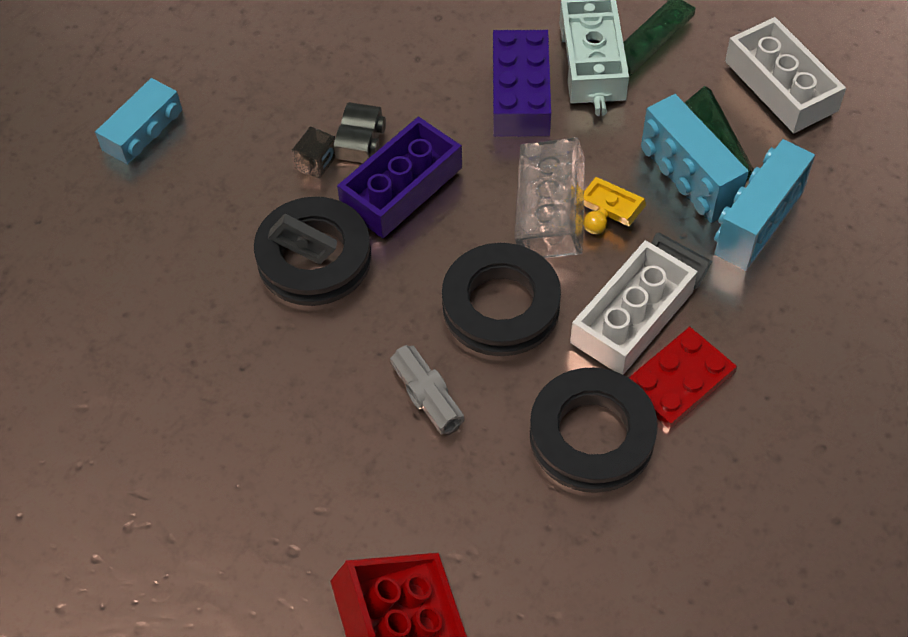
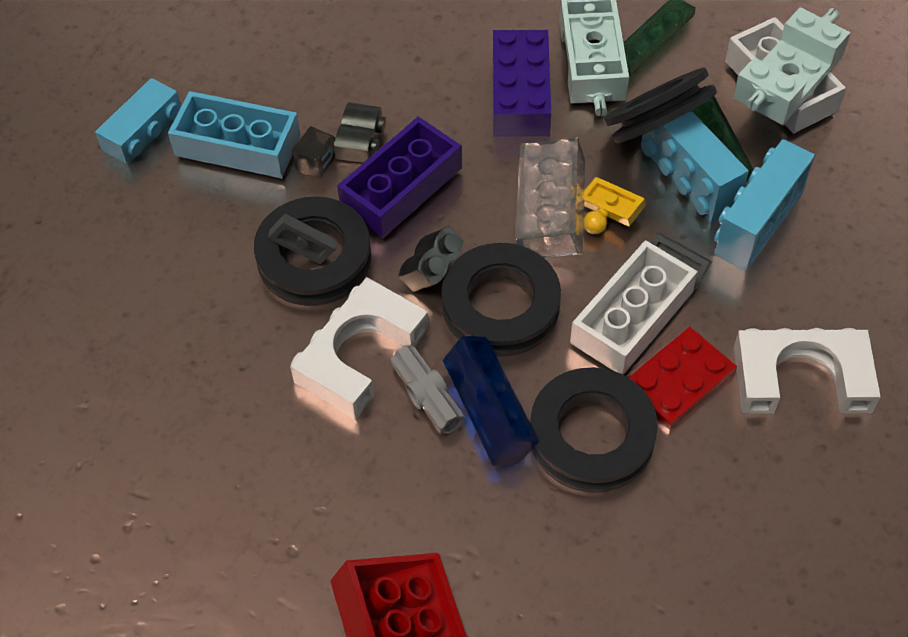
(234, 134): none -> medium azure brick
(366, 310): none -> white arch
(431, 259): none -> pearl dark grey brick
(490, 401): none -> clear blue brick
(660, 105): none -> black tyre
(807, 48): none -> light aqua brick
(842, 352): none -> white arch

